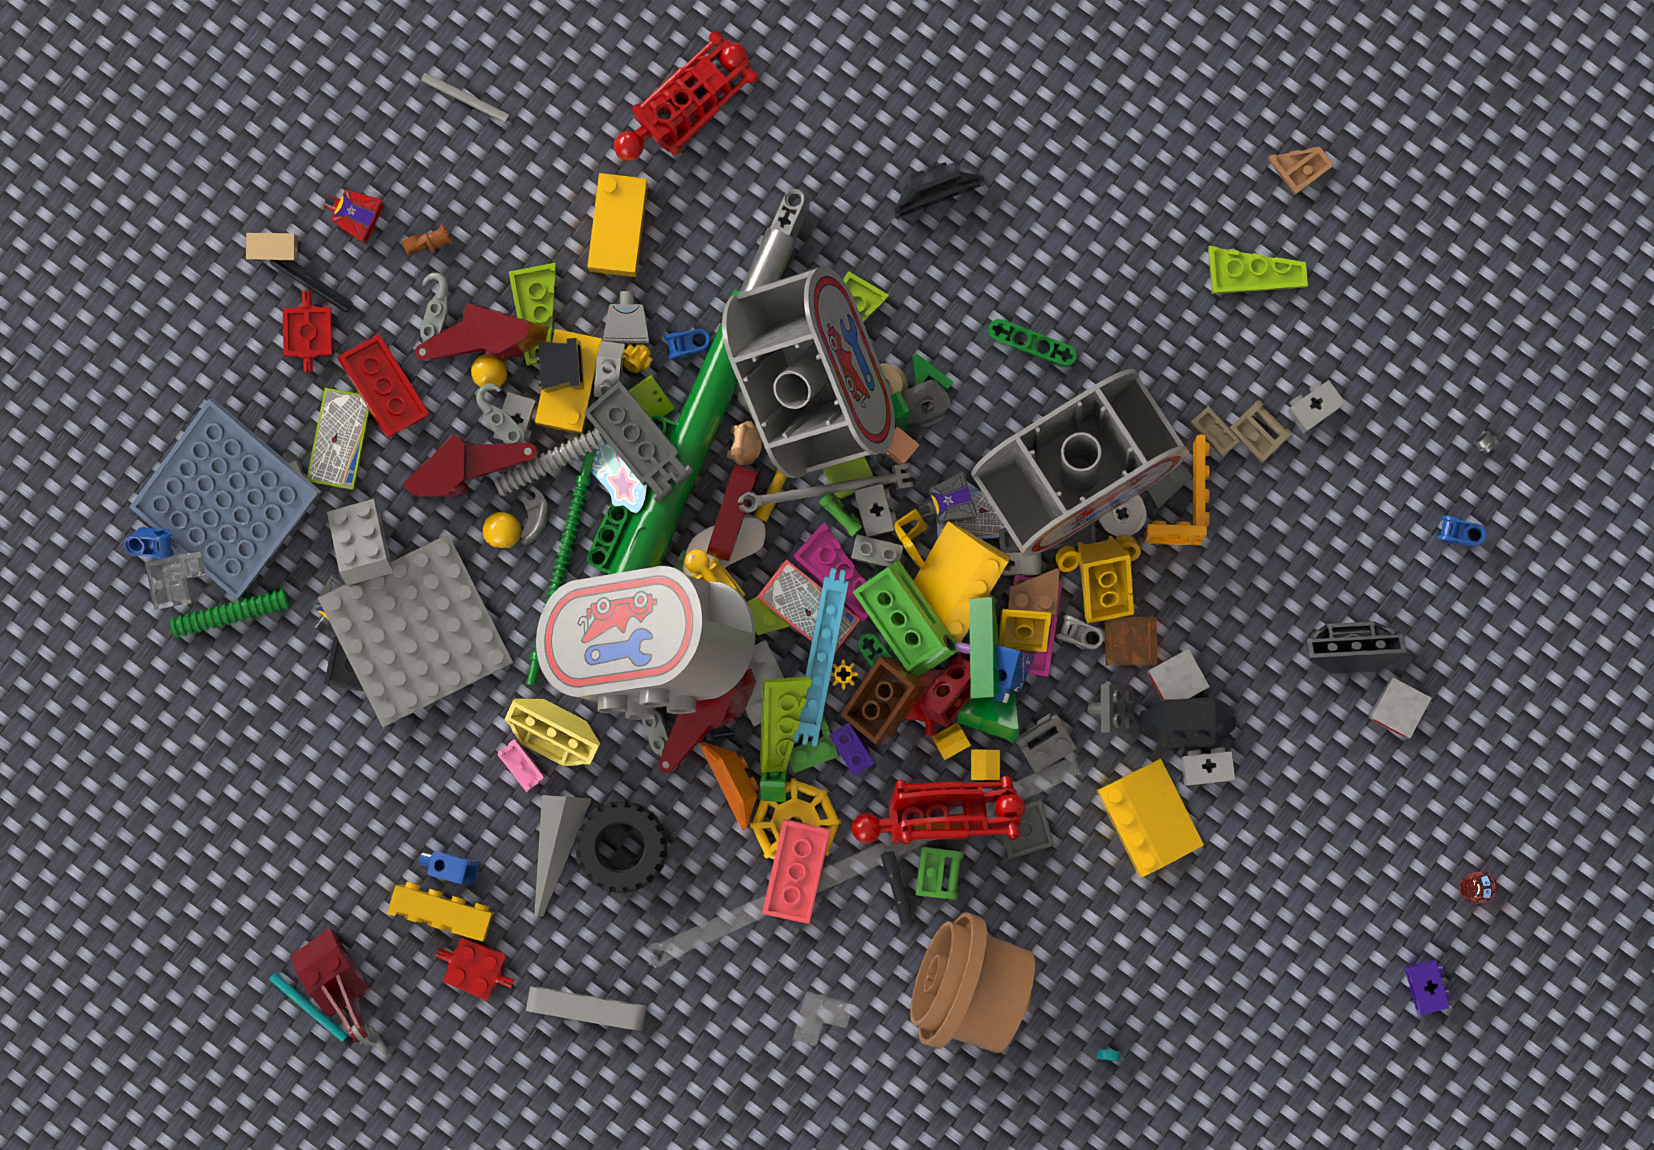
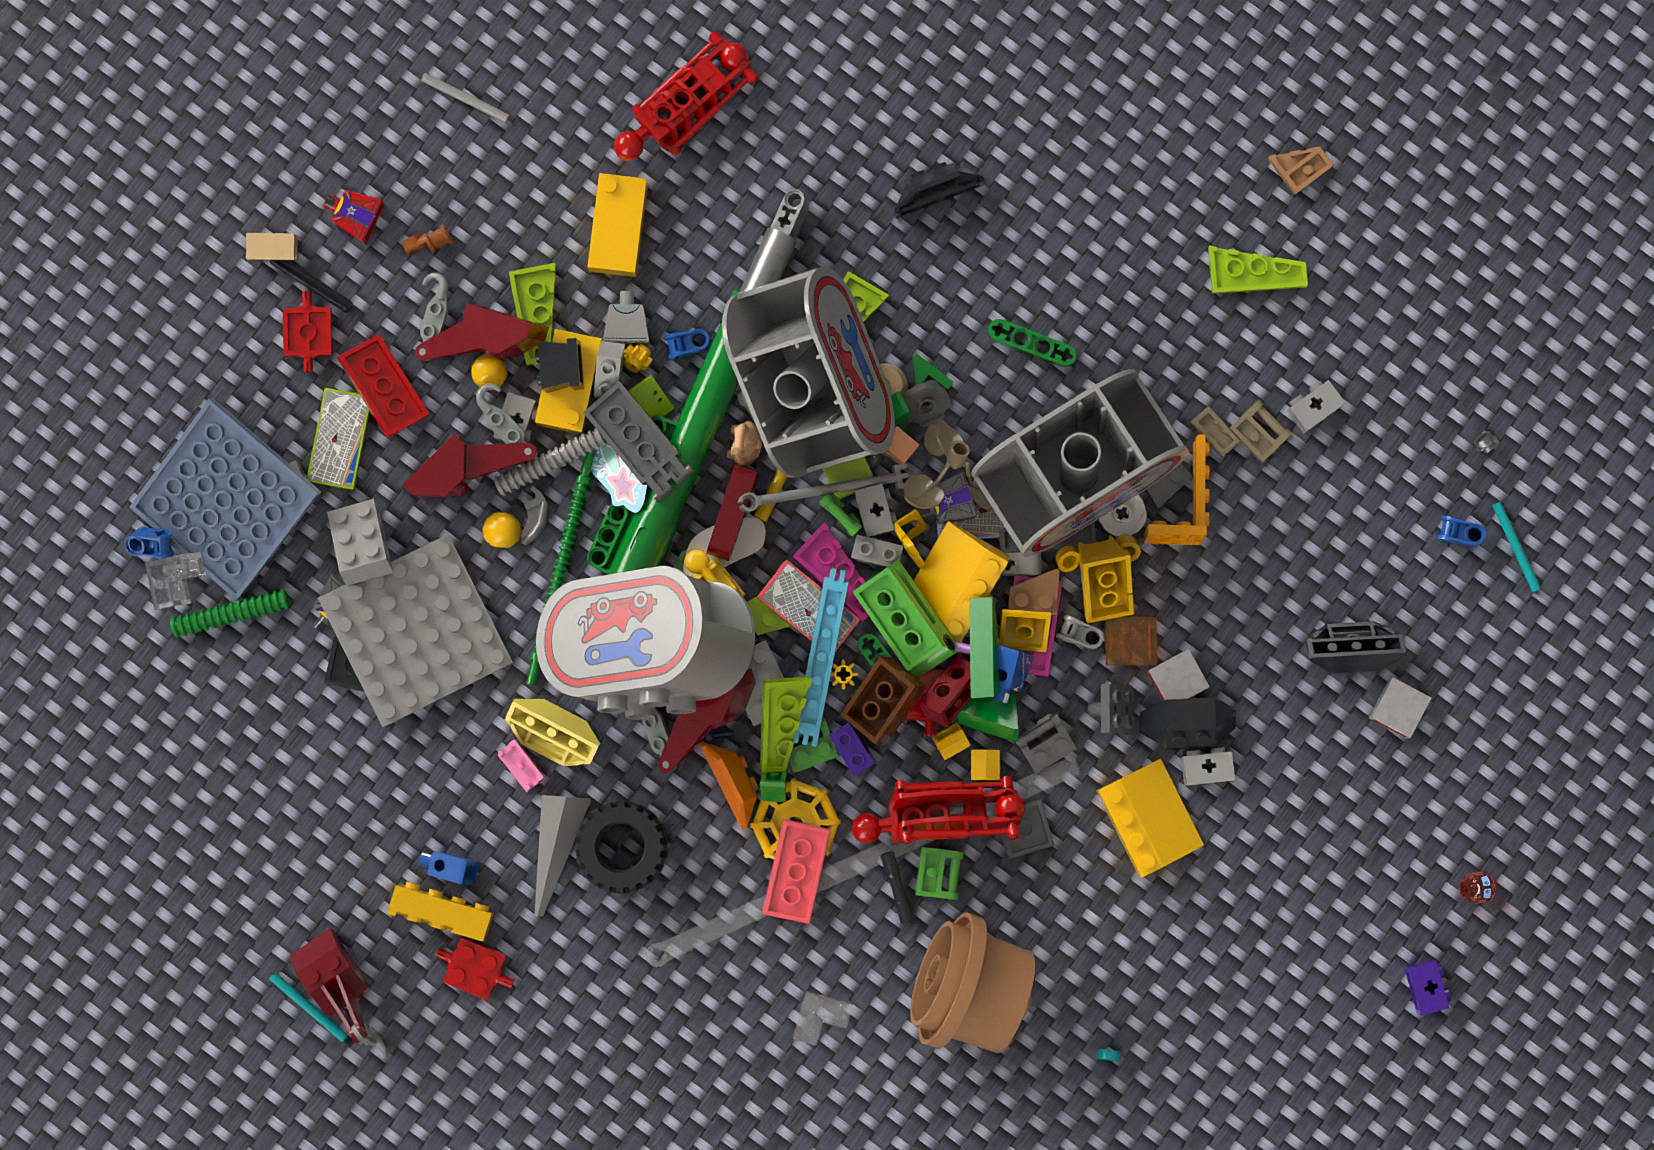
(586, 1008): light grey beam -> none
(941, 440): none -> dark tan plant
(1516, 546): none -> teal bar

